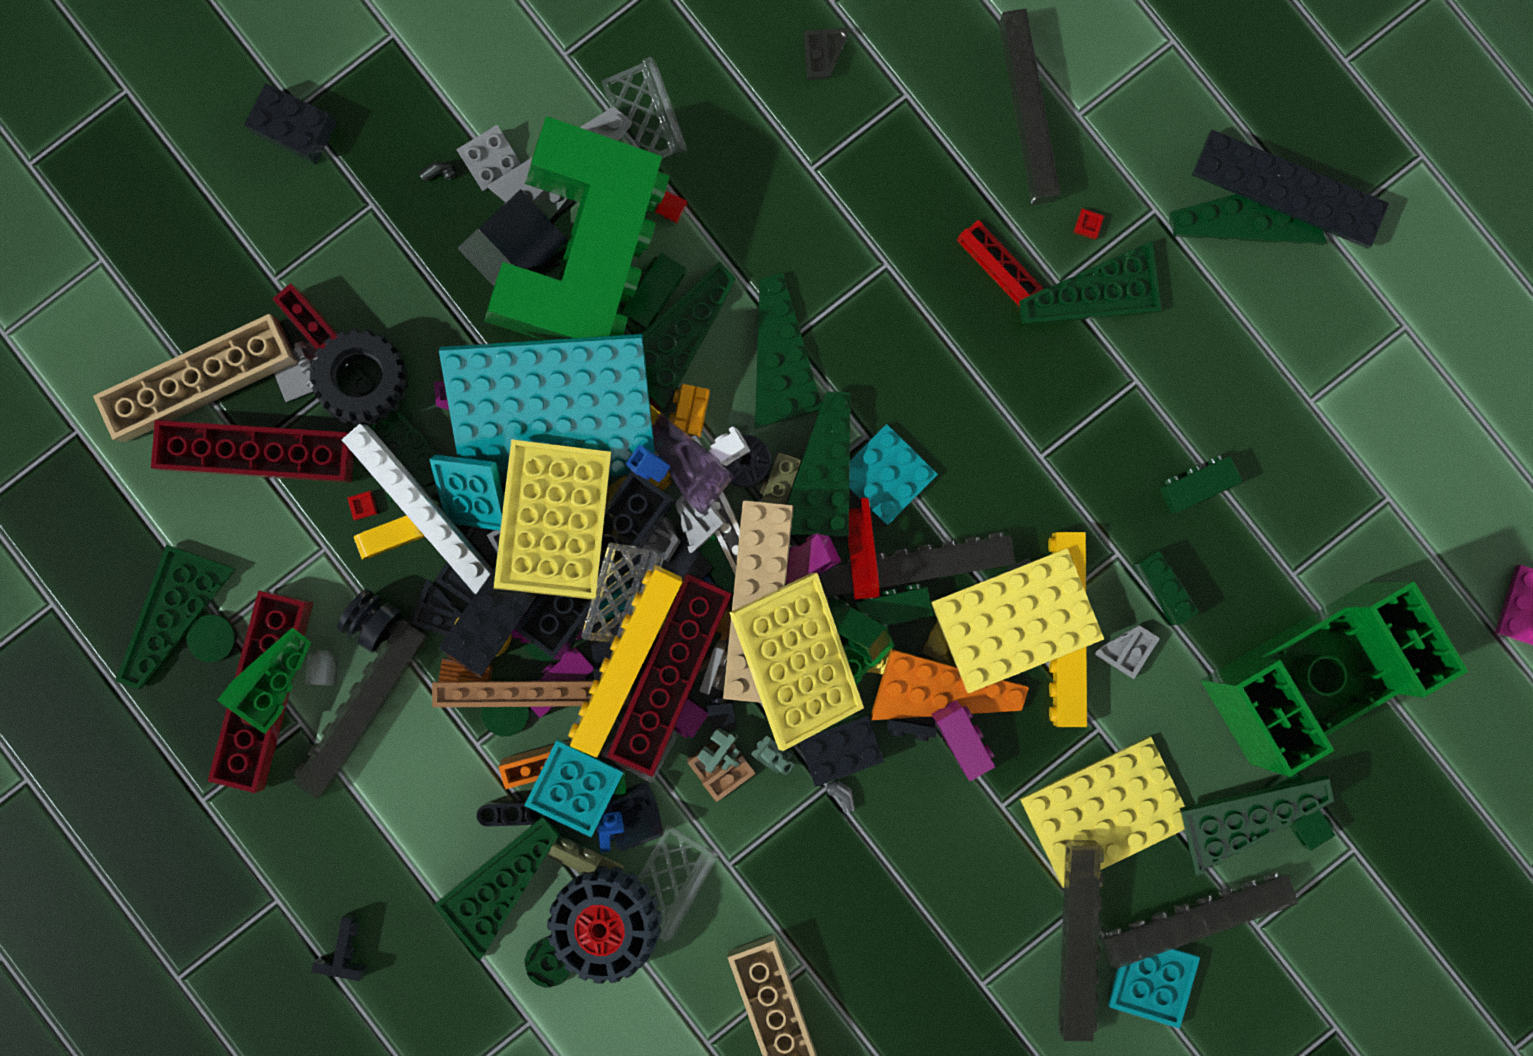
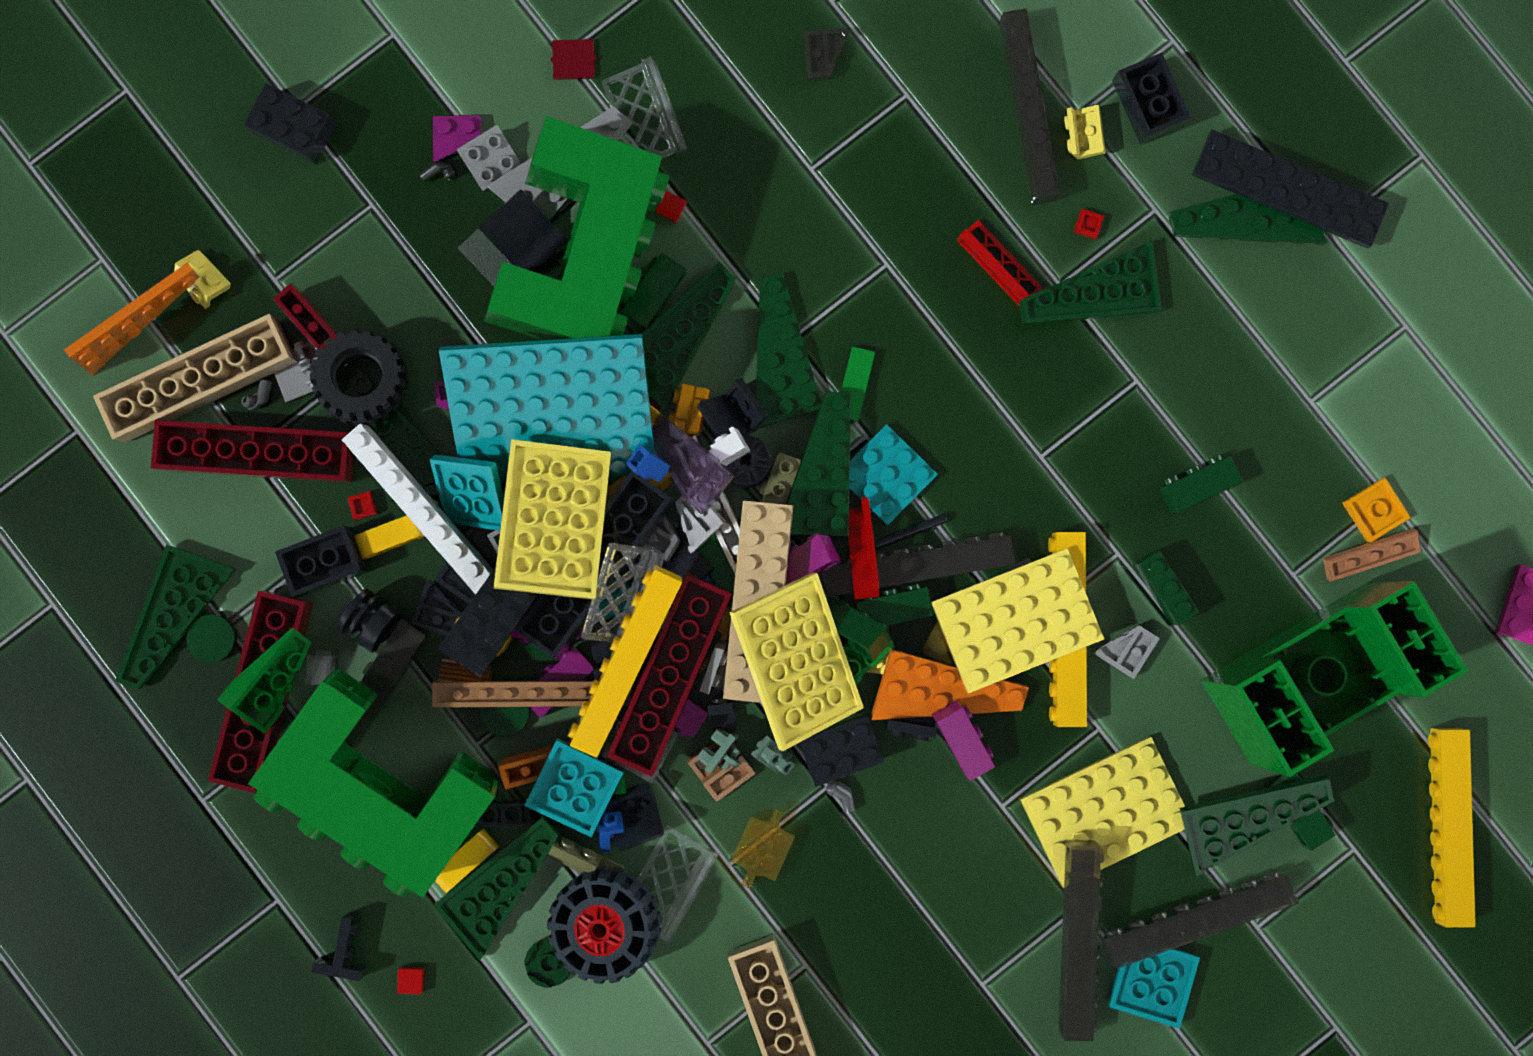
(110, 336): none -> orange wing
(210, 280): none -> light yellow bracket
(259, 398): none -> dark grey arm
(320, 561): none -> black brick
(362, 803): none -> green brick
(410, 980): none -> red tile
(452, 133): none -> magenta wing
(466, 860): none -> yellow beam
(573, 59): none -> dark red piece
(734, 409): none -> black bracket
(762, 848): none -> clear yellow plate
(857, 378): none -> green tile
(910, 531): none -> black bar
(1085, 132): none -> light yellow bracket
(1151, 98): none -> black brick
(1372, 555): none -> nougat tile
(1376, 510): none -> light orange tile
(1452, 827): none -> yellow brick

